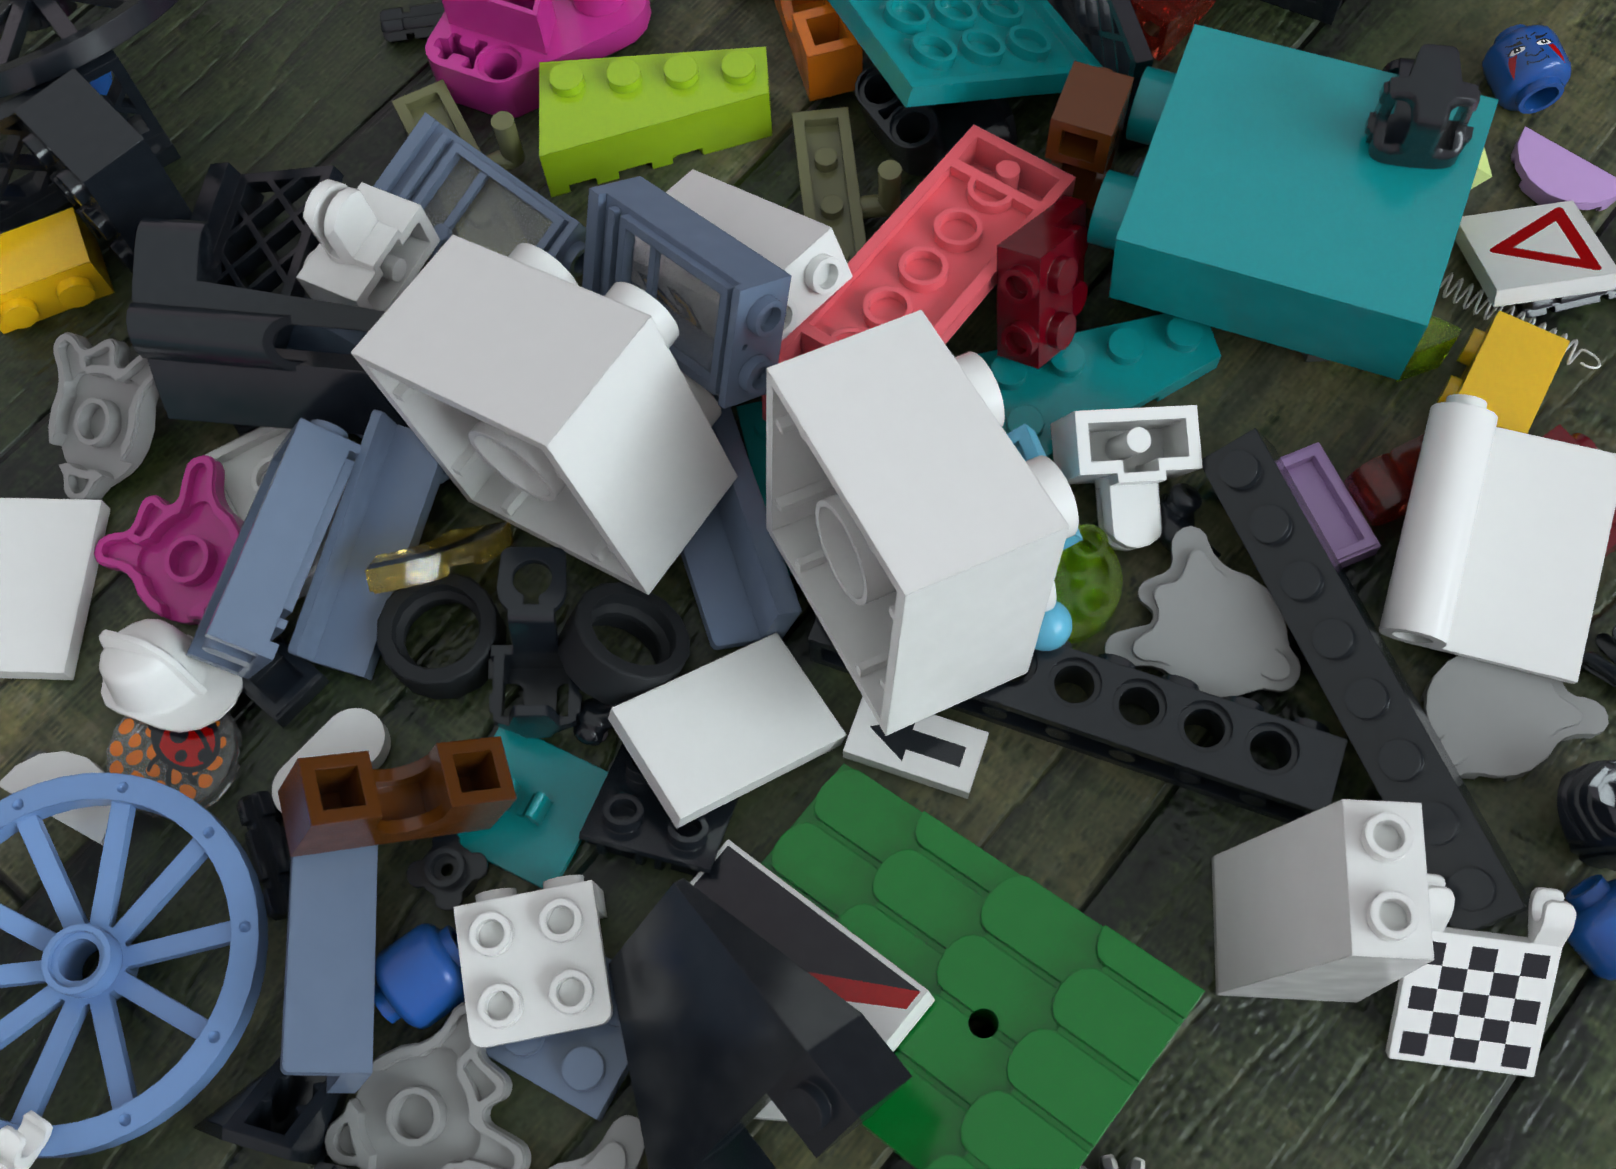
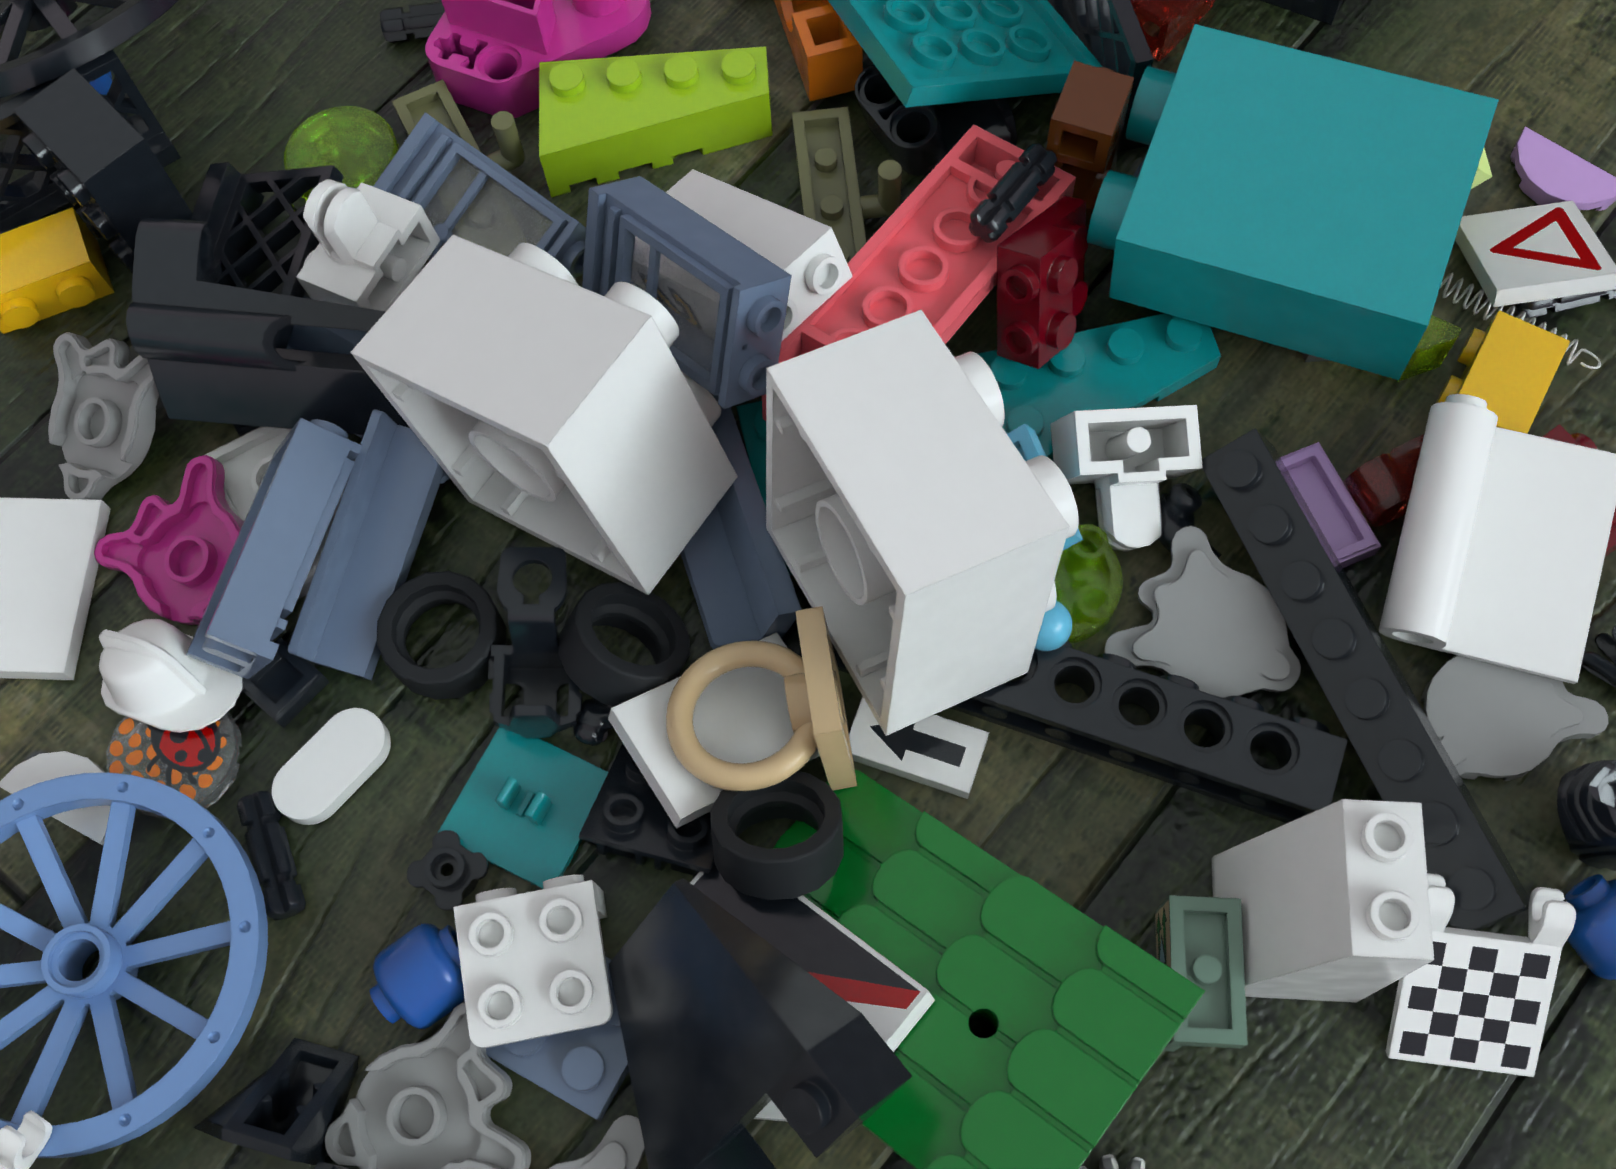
(331, 968): sand blue panel -> none
(346, 137): none -> clear neon green tile
(348, 805): reddish brown arch -> none
(434, 558): clear yellow tile -> none
(778, 871): none -> black tyre
(812, 702): none -> tan tile
(1012, 193): none -> black axle
(1205, 945): none -> sand green panel
(1423, 99): black piece -> none
(1526, 68): blue head -> none

